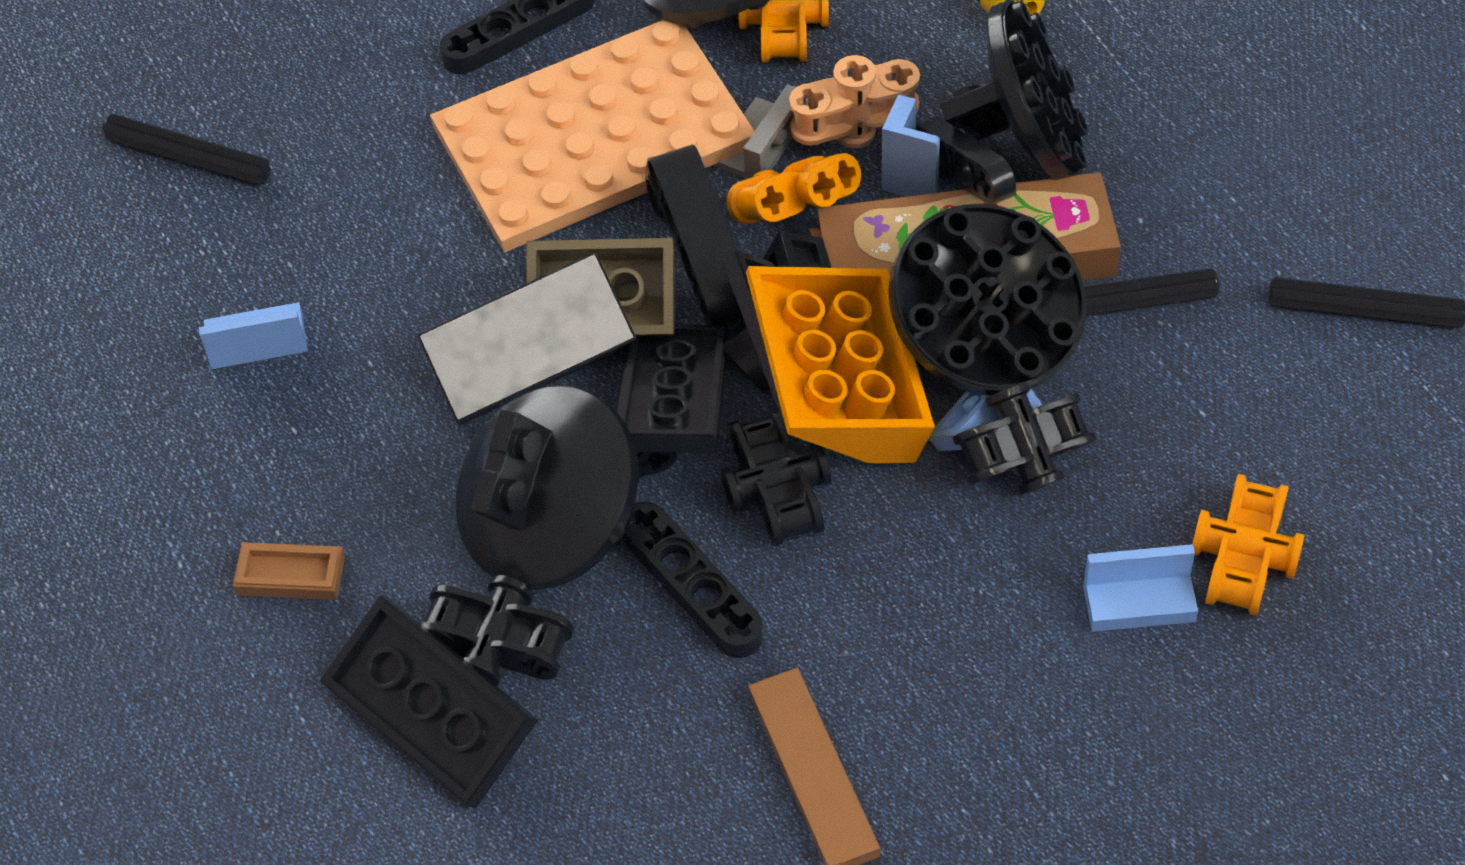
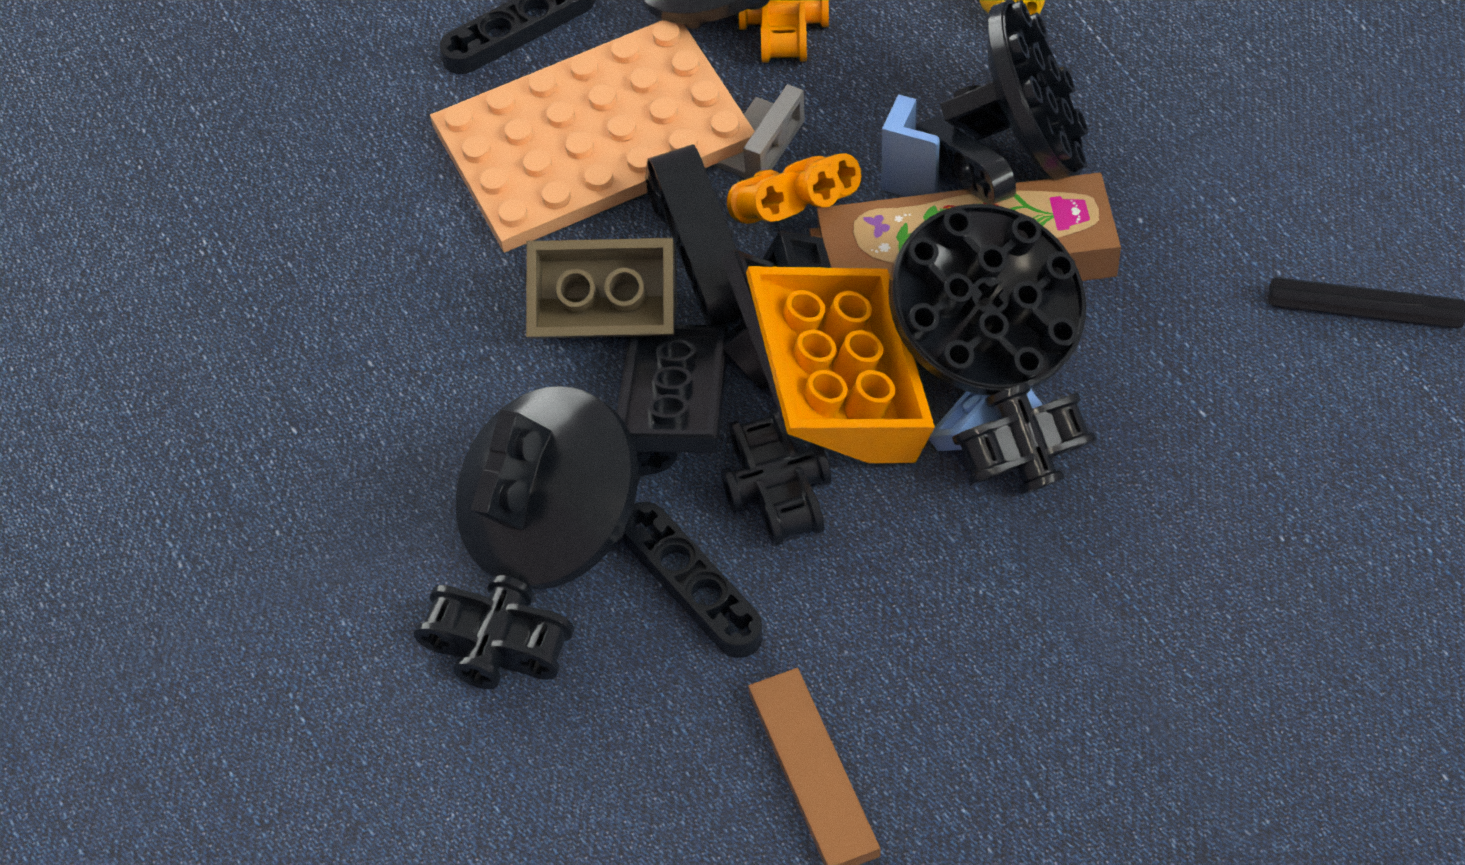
(186, 149): black axle -> none
(254, 335): light blue panel -> none
(289, 571): medium nougat tile -> none
(428, 701): black tile -> none
(527, 338): flat silver tile -> none
(852, 102): light nougat axle -> none
(1140, 588): light blue panel -> none
(1151, 291): black axle -> none
(1247, 544): light orange axle -> none

